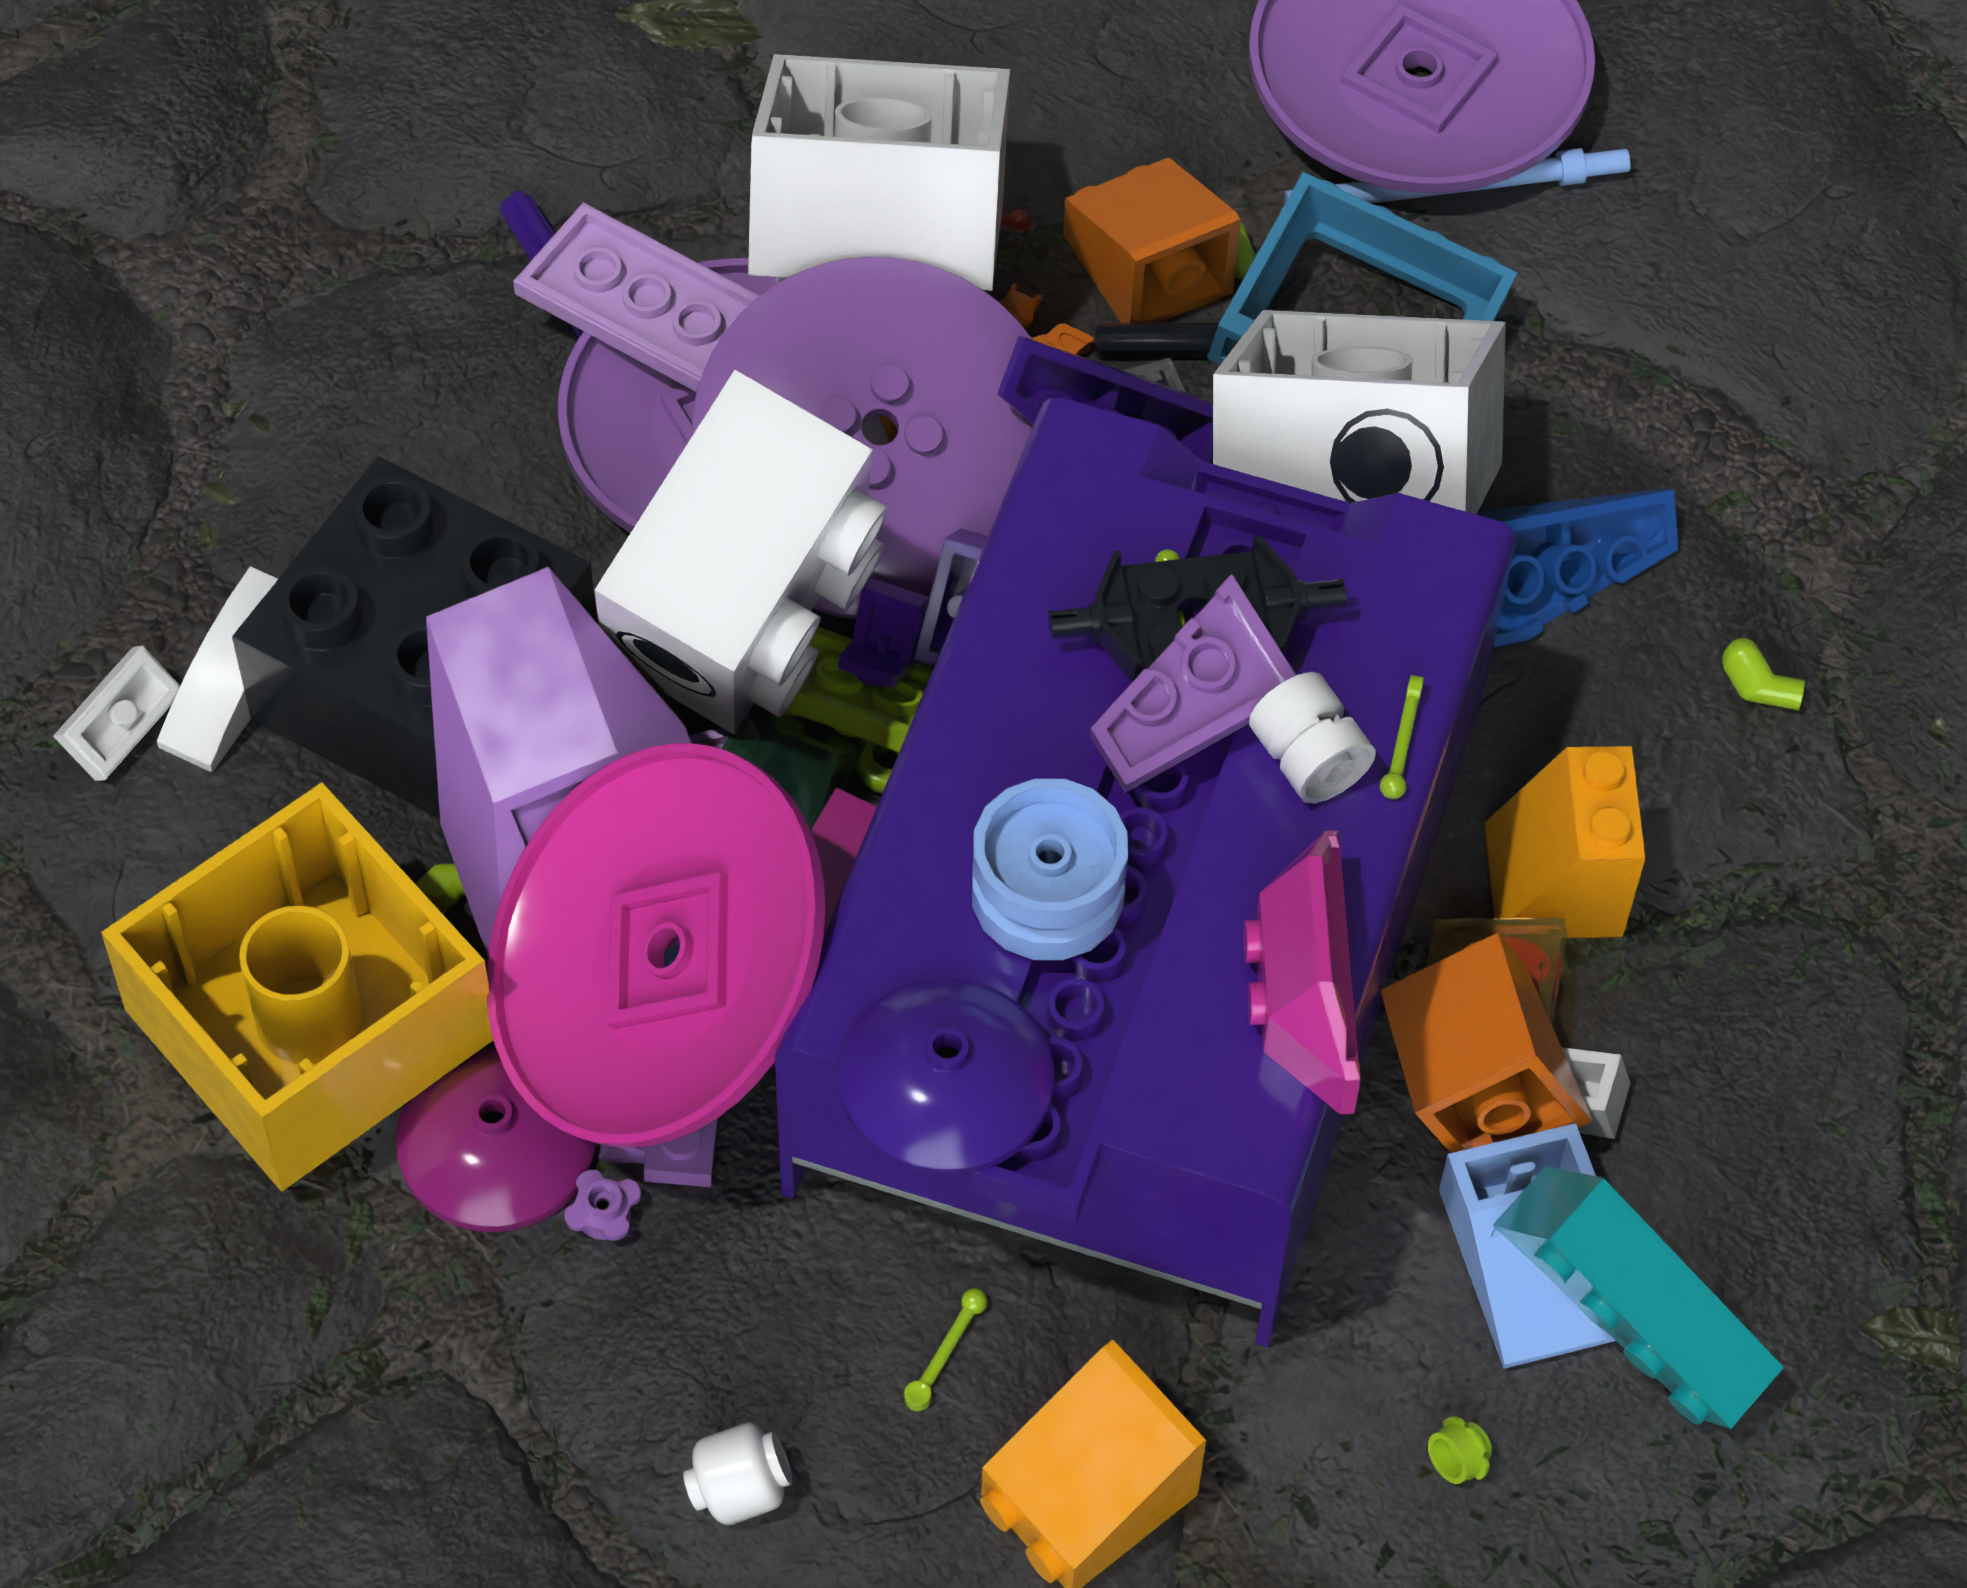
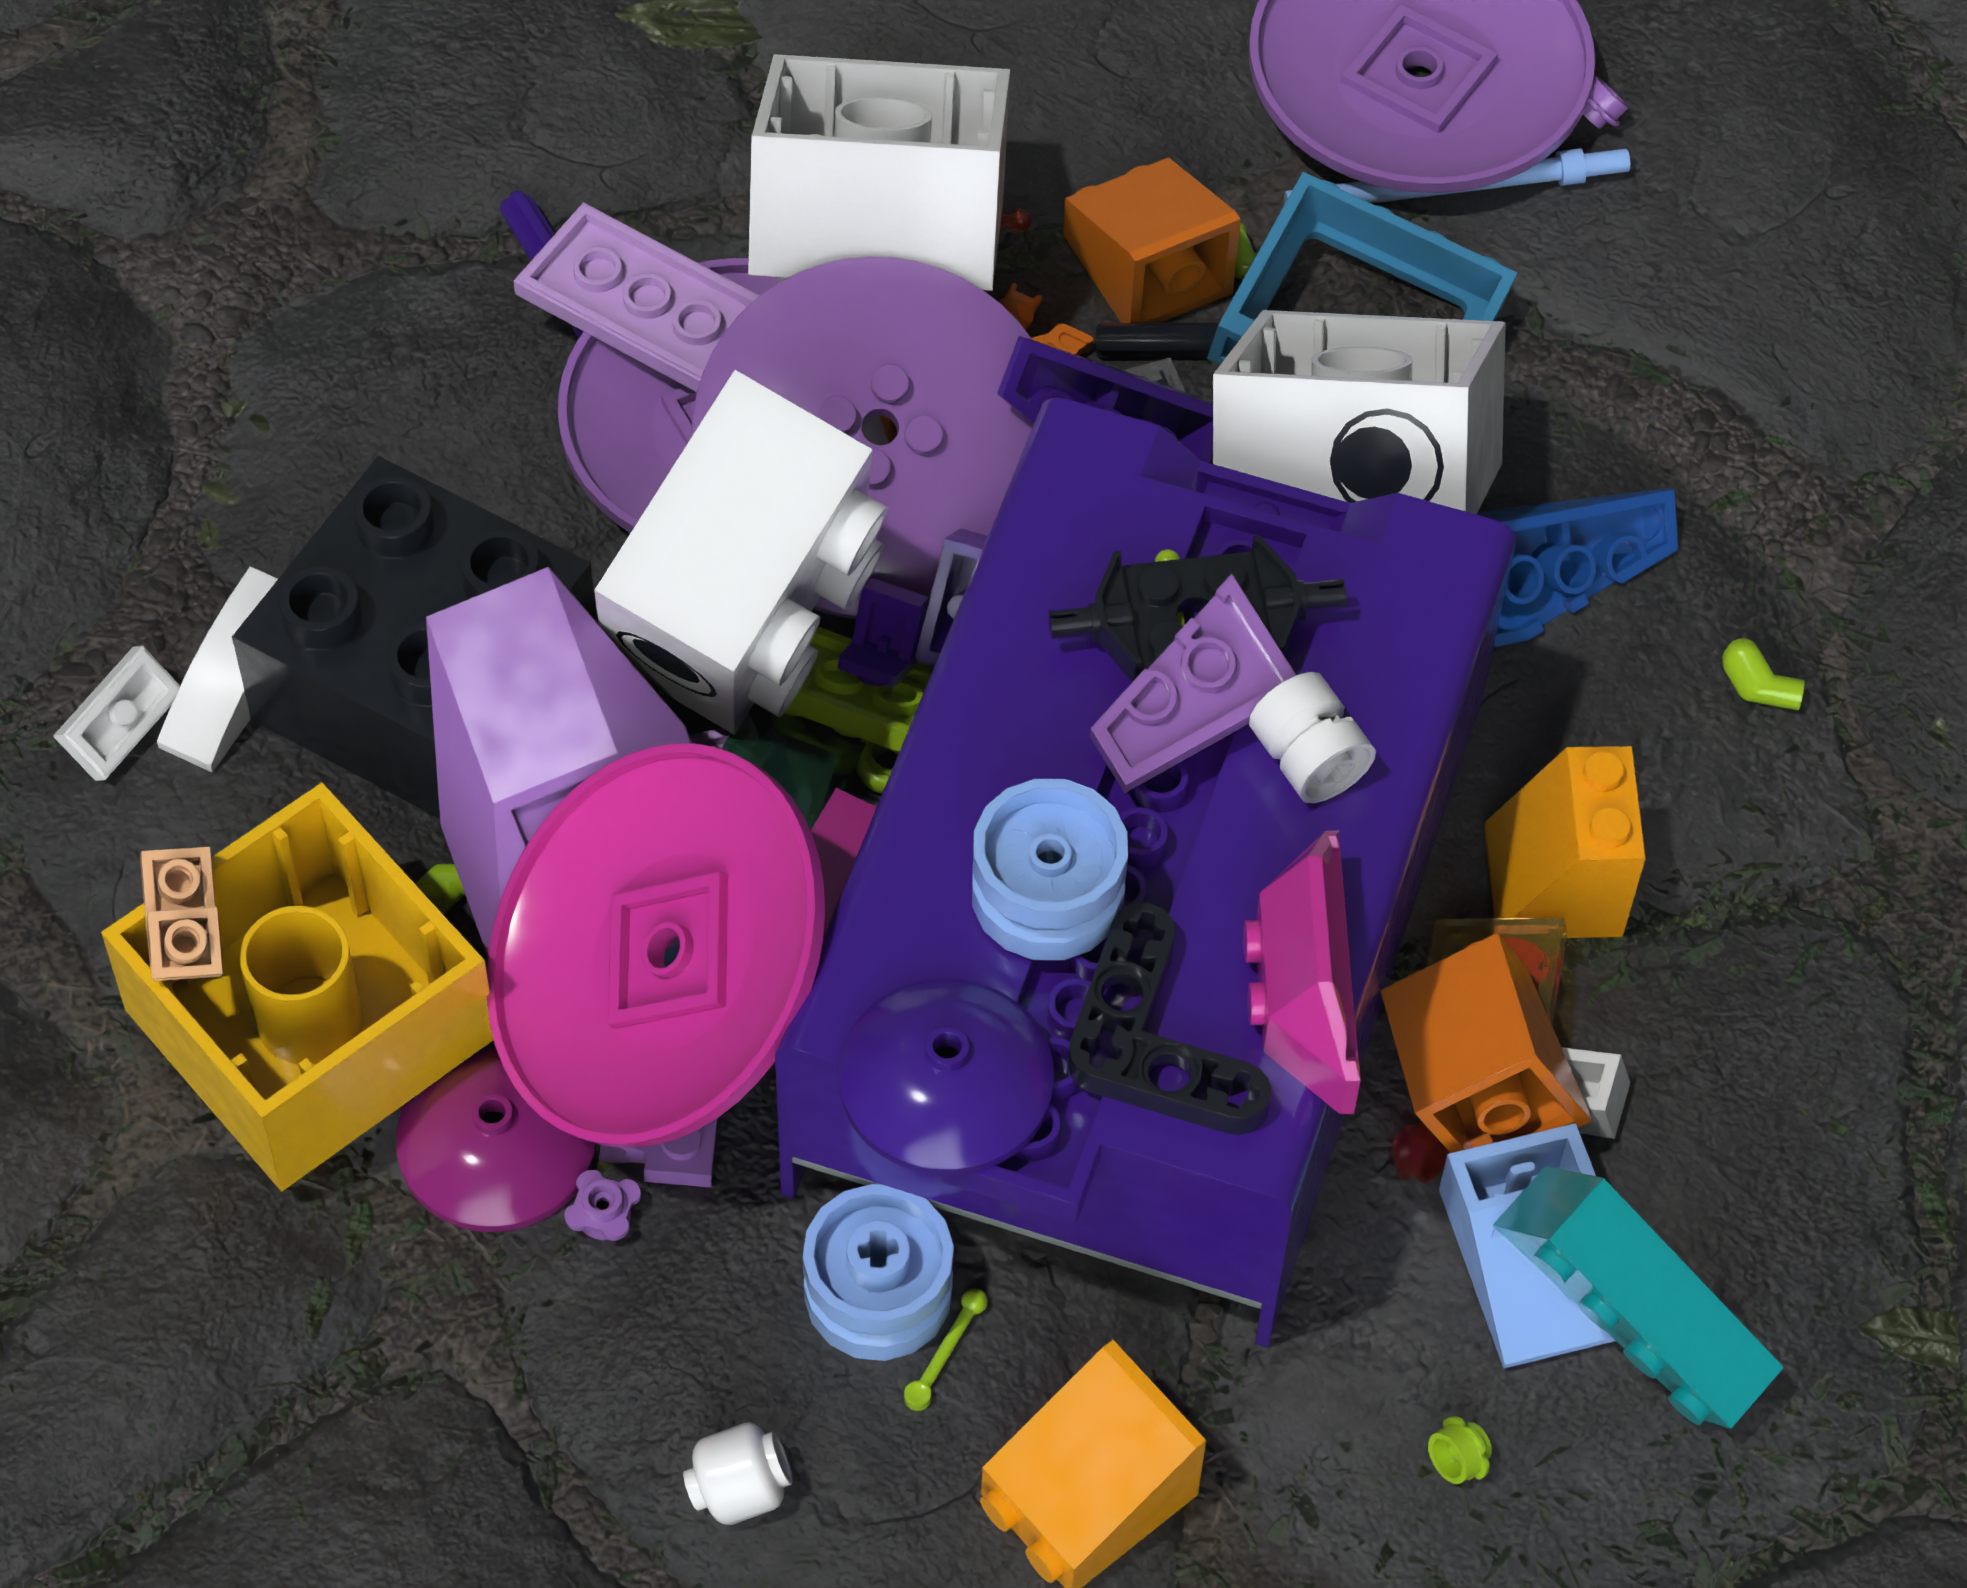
(180, 914): none -> light nougat slope
(878, 1272): none -> light blue wheel
(1138, 1052): none -> black beam
(1393, 783): lime hinge -> none
(1418, 1153): none -> clear red plate
(1604, 105): none -> medium lavender plate

